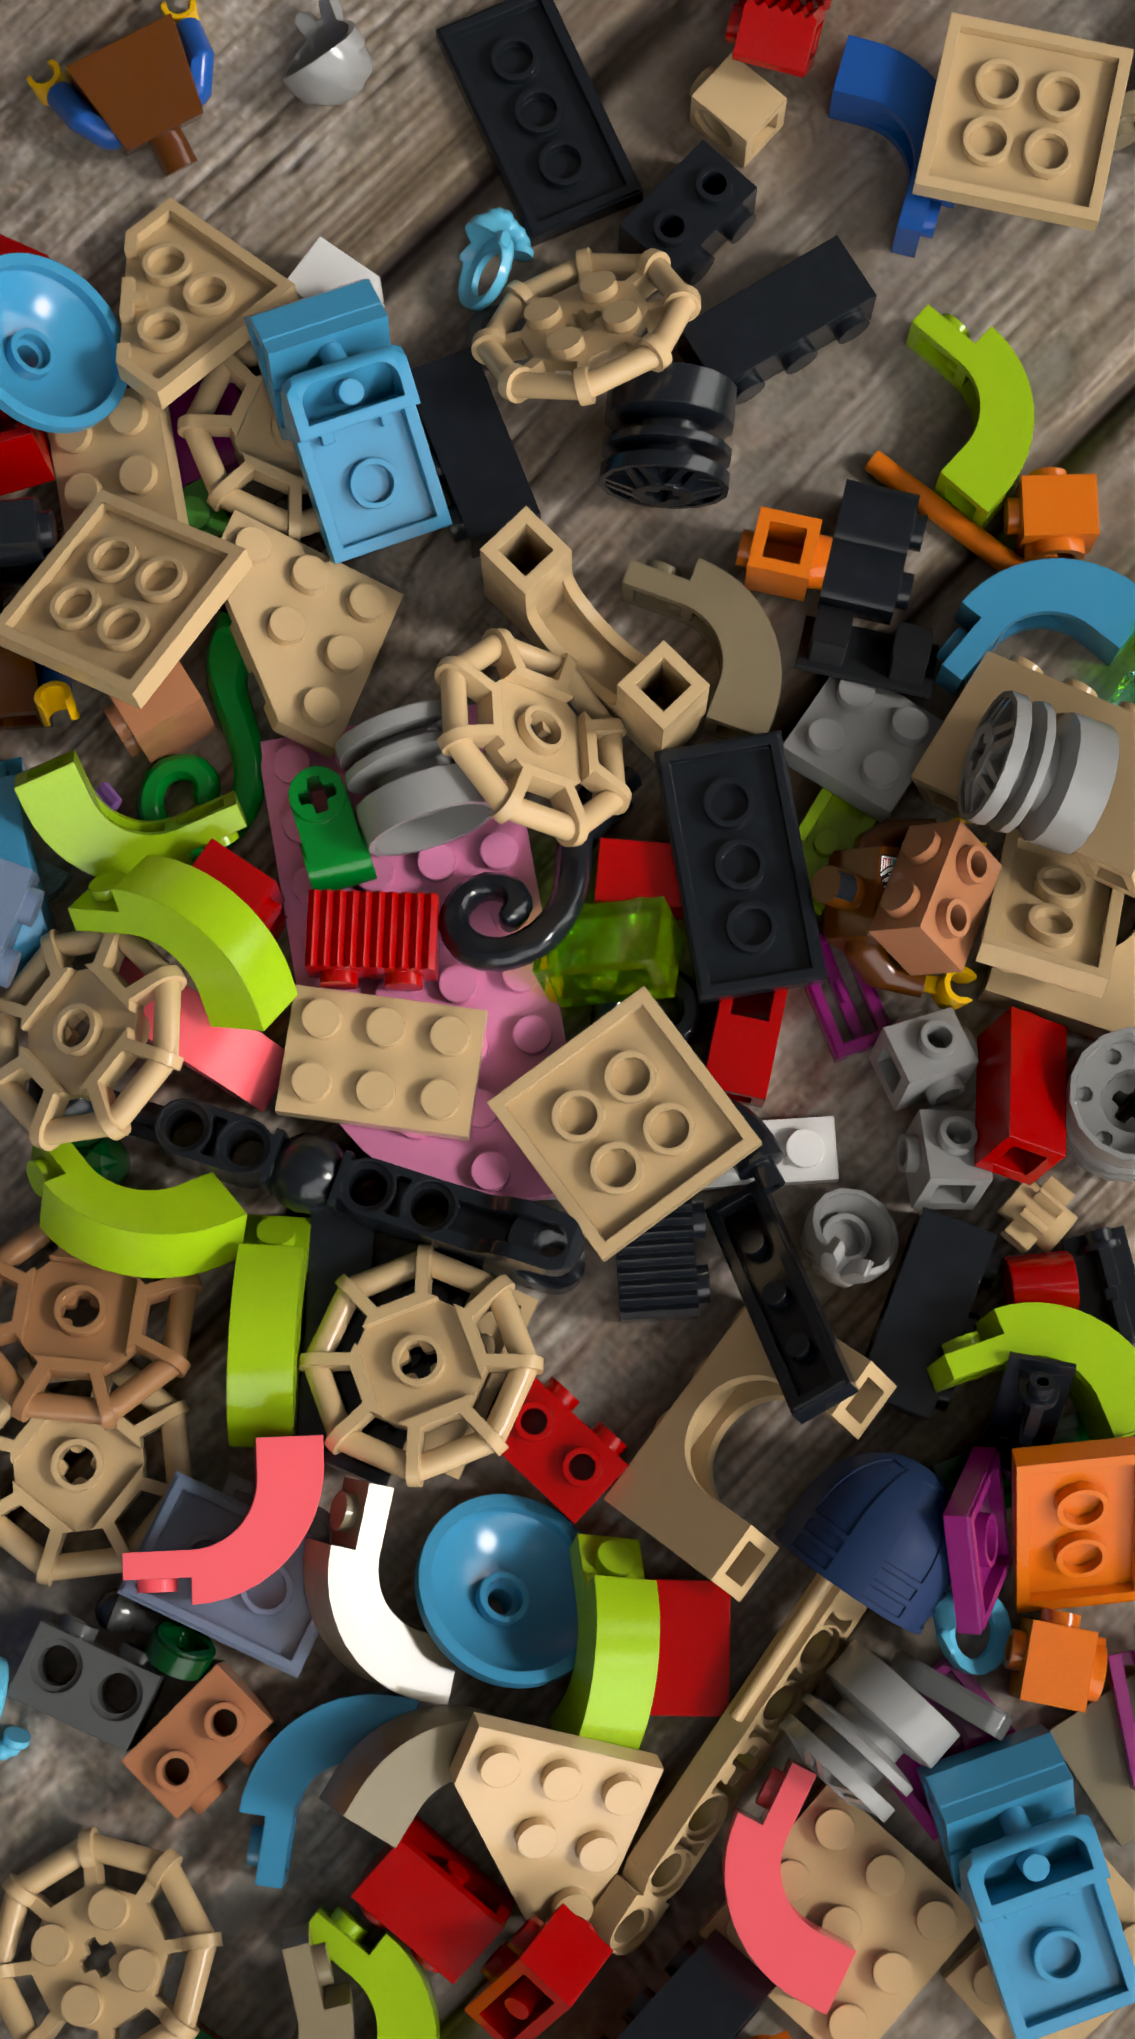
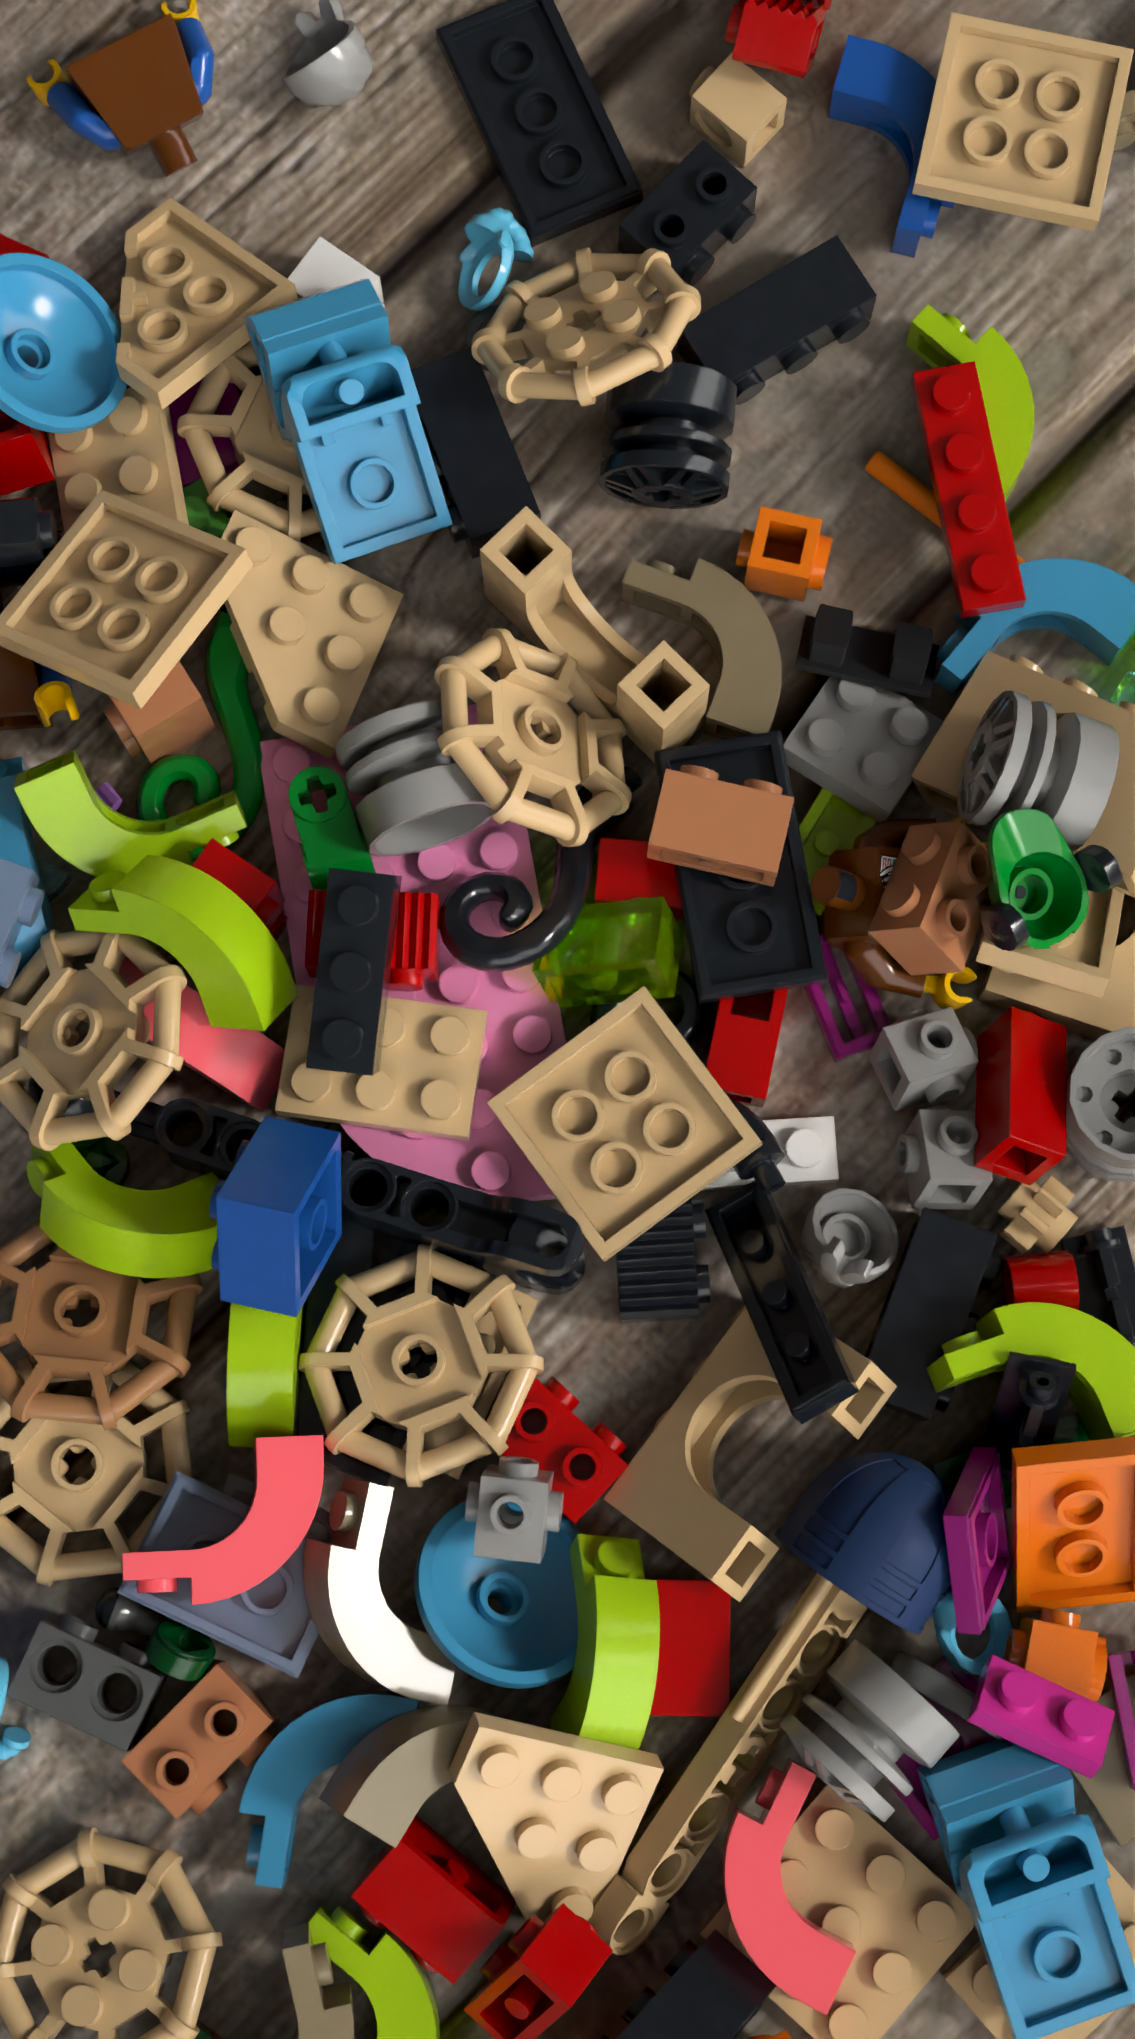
(278, 1216): none -> blue brick
(353, 971): none -> black brick
(507, 1532): none -> light grey brick
(720, 825): none -> nougat brick
(871, 550): black brick -> none
(968, 489): none -> red plate
(1037, 882): none -> green cap
(1041, 1716): none -> dark pink plate
(1053, 514): orange brick -> none

